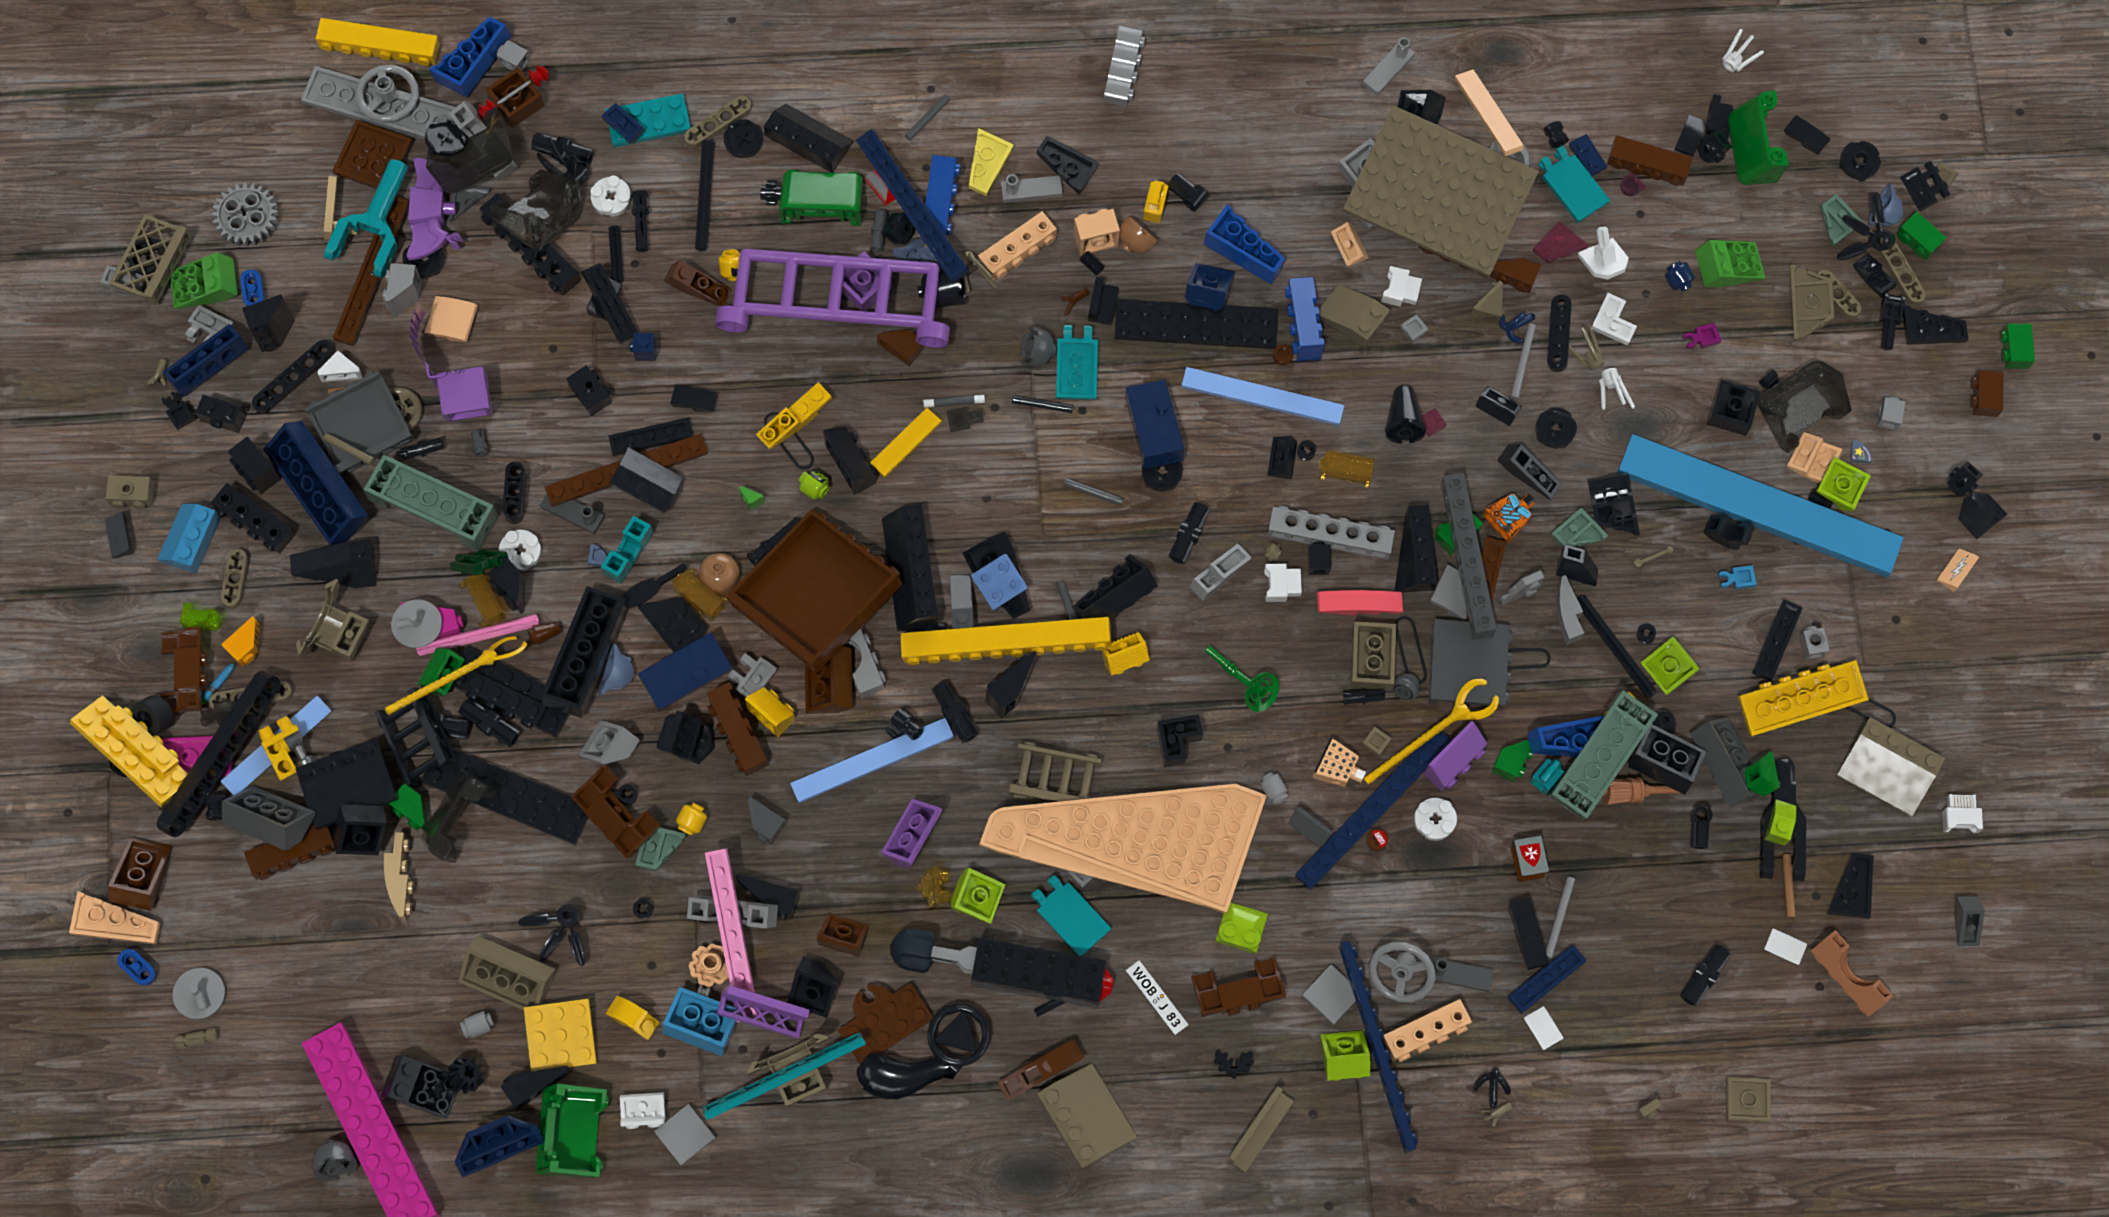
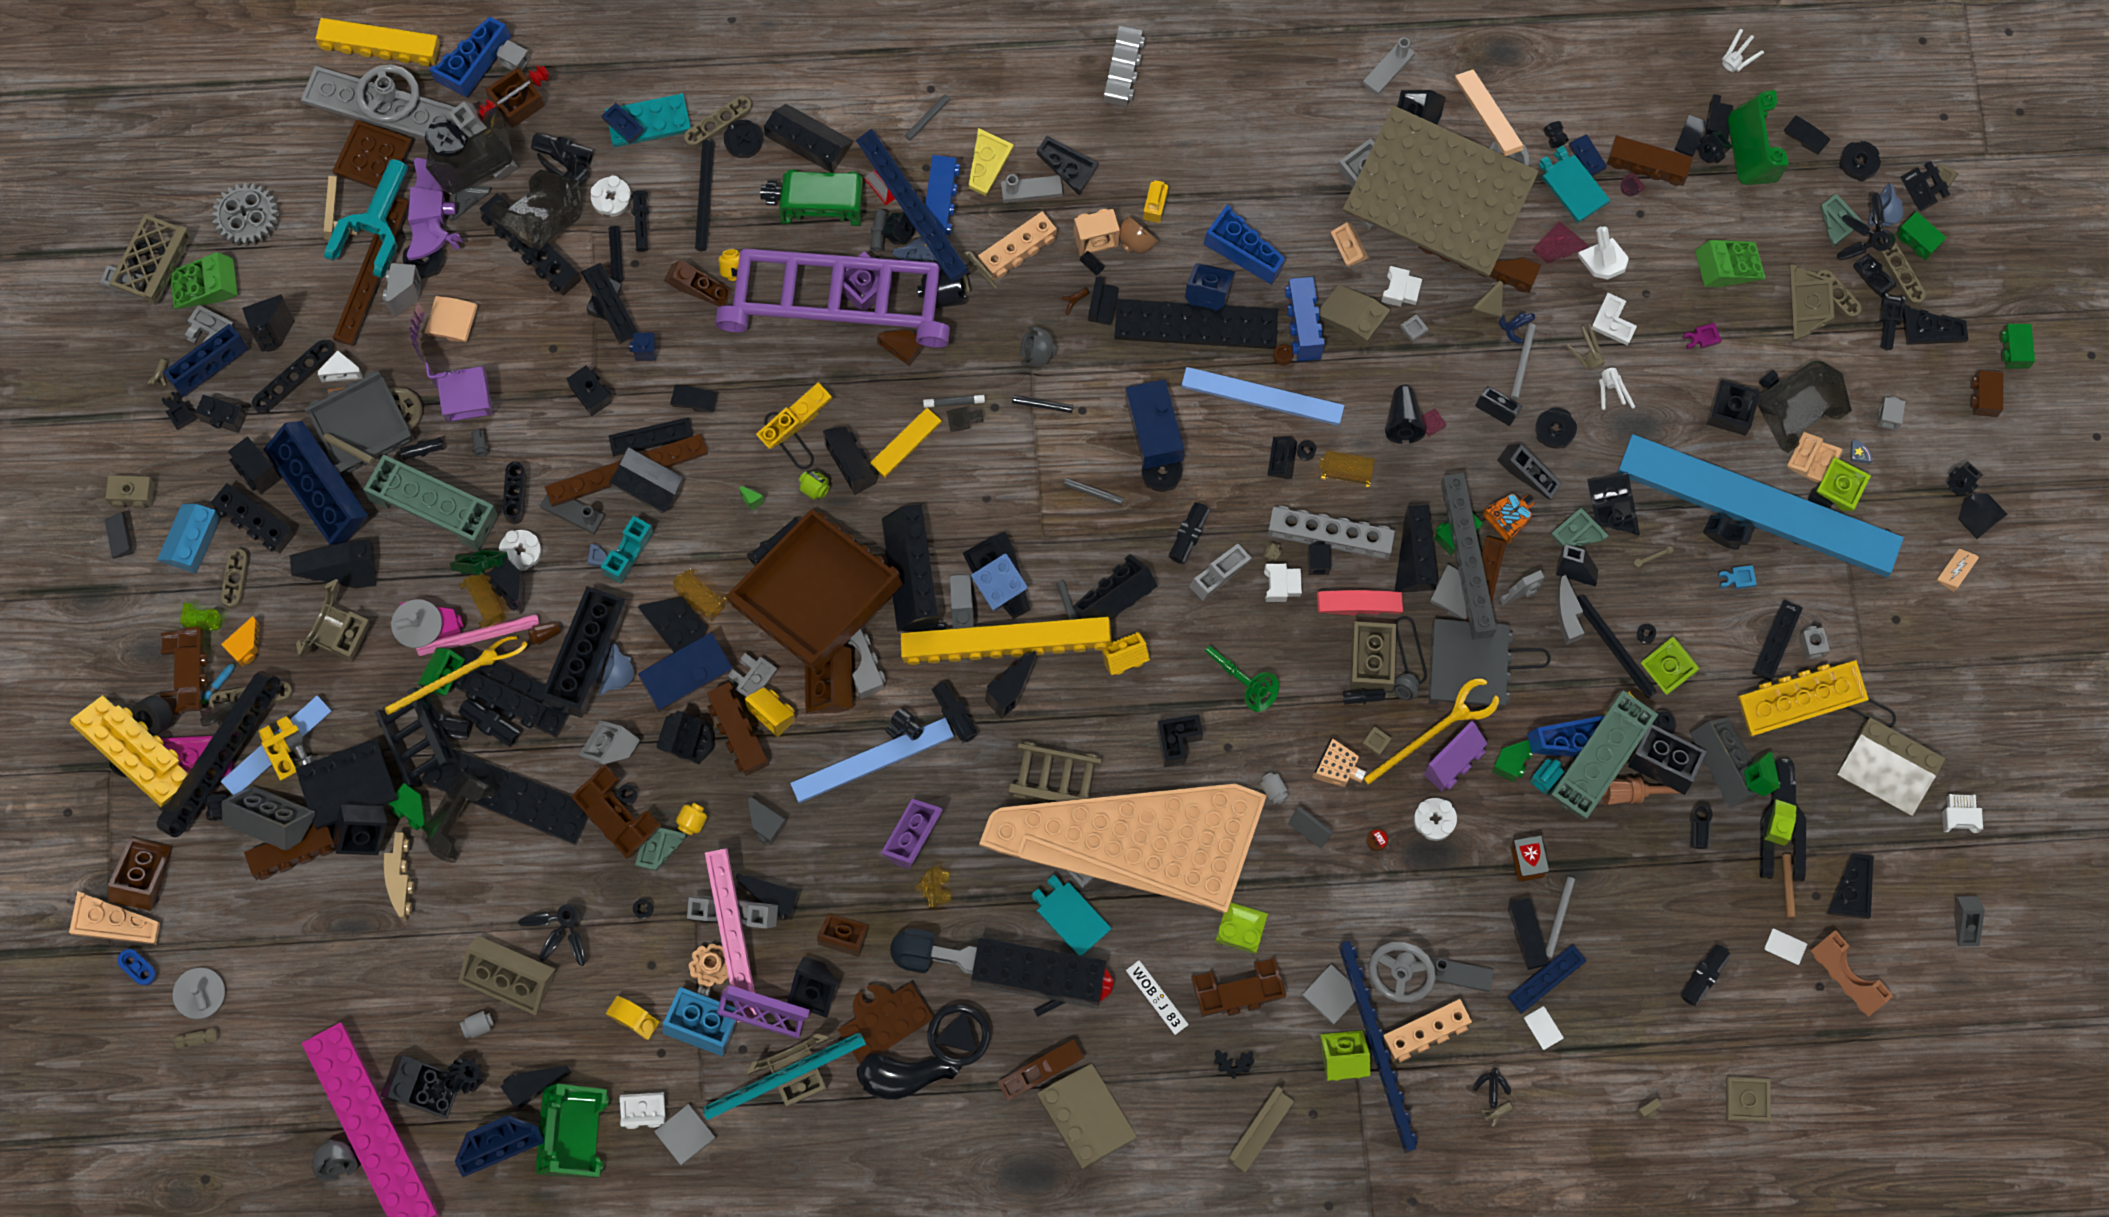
(254, 290): blue plate -> none
(560, 1035): yellow plate -> none
(648, 588): black piece -> none
(719, 573): medium nougat cylinder -> none
(977, 895): lime slope -> none
(1077, 366): teal tile -> none
(1191, 195): black piece -> none
(1371, 811): dark blue plate -> none
(1559, 333): black plate -> none
(1679, 276): dark blue head -> none

